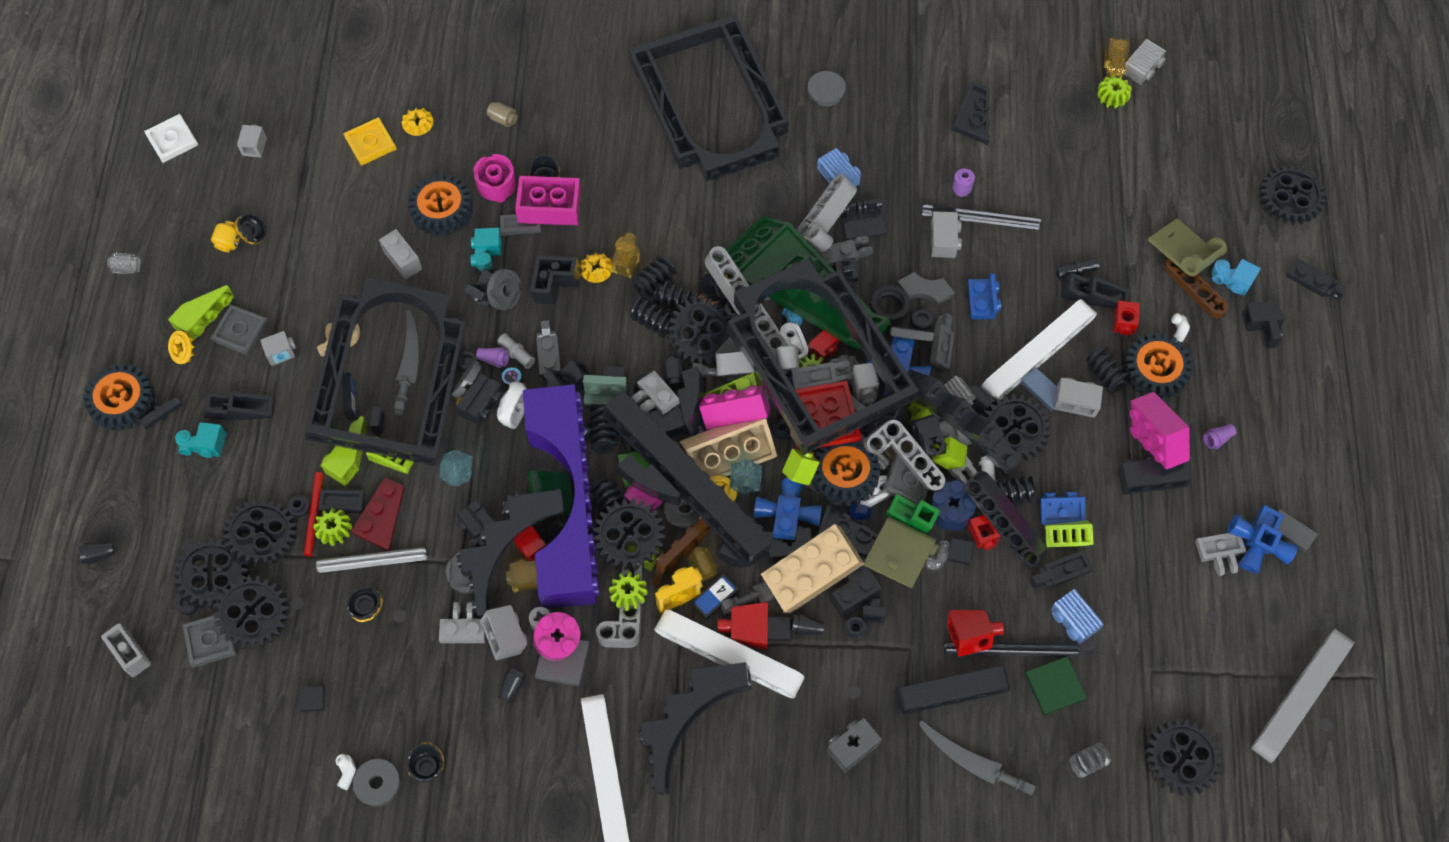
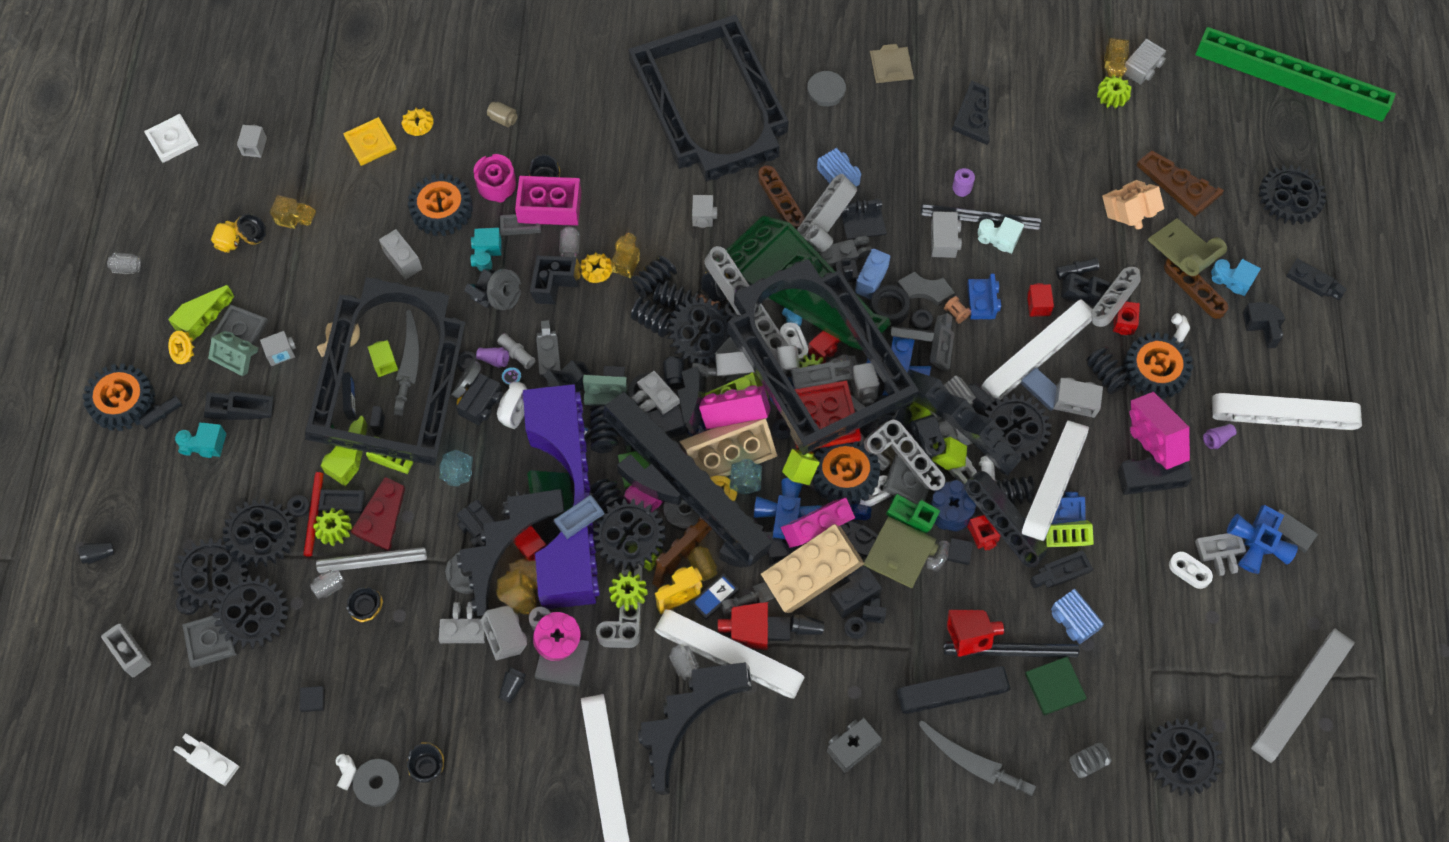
(208, 760): none -> white hinge
(231, 352): none -> sand green bracket
(288, 212): none -> clear yellow brick
(327, 583): none -> clear brick
(382, 358): none -> lime brick
(517, 591): none -> clear yellow brick
(569, 242): none -> clear brick
(578, 517): none -> sand blue tile
(683, 661): none -> clear brick
(703, 211): none -> light grey brick
(778, 199): none -> reddish brown beam
(817, 521): none -> dark pink brick
(872, 273): none -> medium blue brick
(891, 64): none -> dark tan piece
(957, 309): none -> nougat bush
(1004, 237): none -> light aqua brick
(1040, 300): none -> red brick
(1055, 481): none -> white beam
(1129, 279): none -> light grey beam
(1133, 203): none -> light nougat brick
(1179, 183): none -> reddish brown wing
(1190, 570): none -> white plate
(1286, 411): none -> white beam
(1295, 74): none -> green brick

